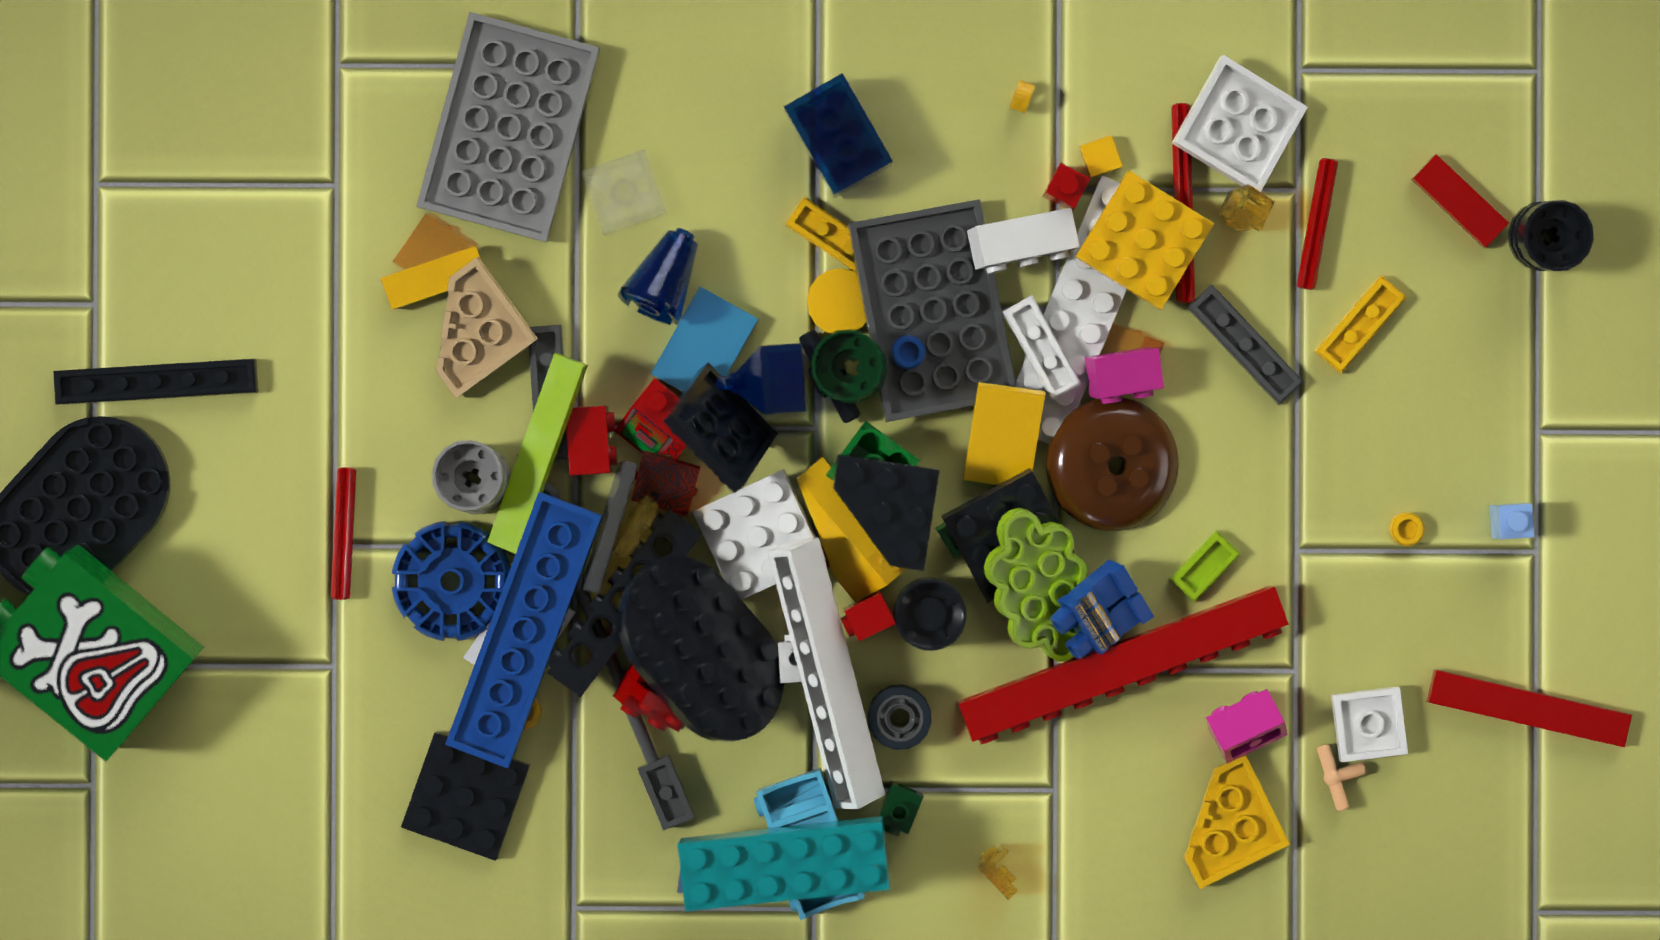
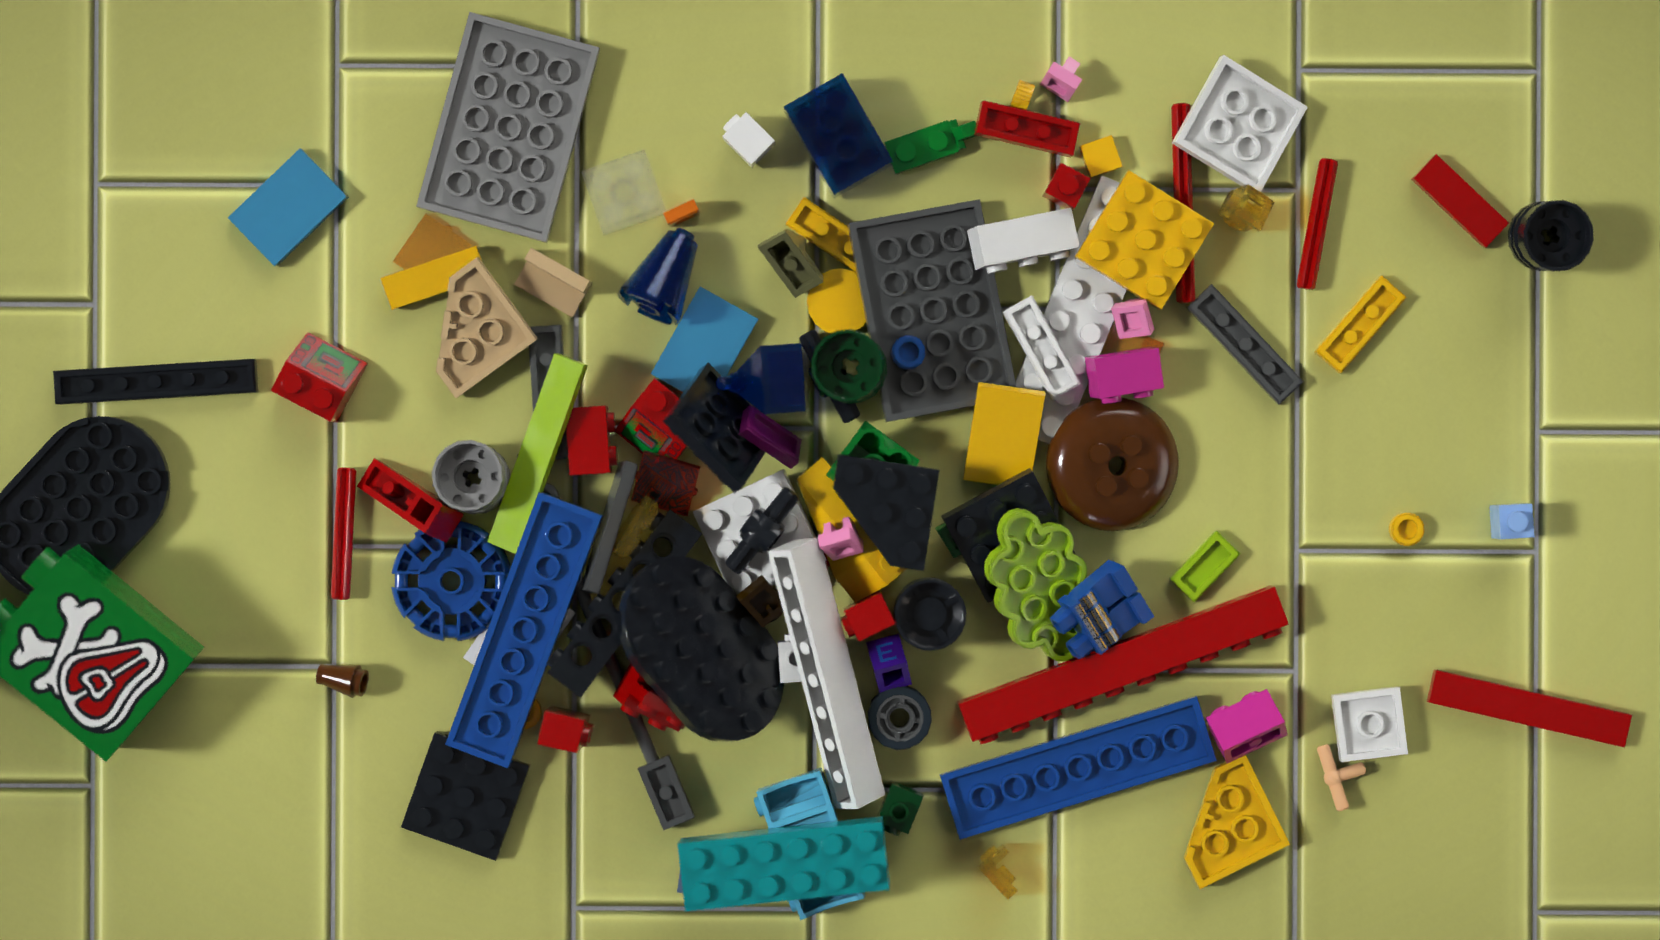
(288, 207): none -> dark azure tile
(319, 377): none -> red slope
(346, 679): none -> reddish brown cone
(410, 501): none -> red slope
(552, 282): none -> tan panel
(565, 729): none -> red brick
(681, 213): none -> orange tile
(747, 138): none -> white brick
(761, 601): none -> dark brown bracket
(762, 530): none -> black axle
(770, 437): none -> magenta tile
(791, 262): none -> olive slope
(840, 542): none -> bright pink tile
(889, 662): none -> dark purple brick
(928, 144): none -> green hinge
(1026, 128): none -> red plate
(1062, 79): none -> bright pink tile
(1078, 767): none -> blue plate
(1132, 318): none -> bright pink tile

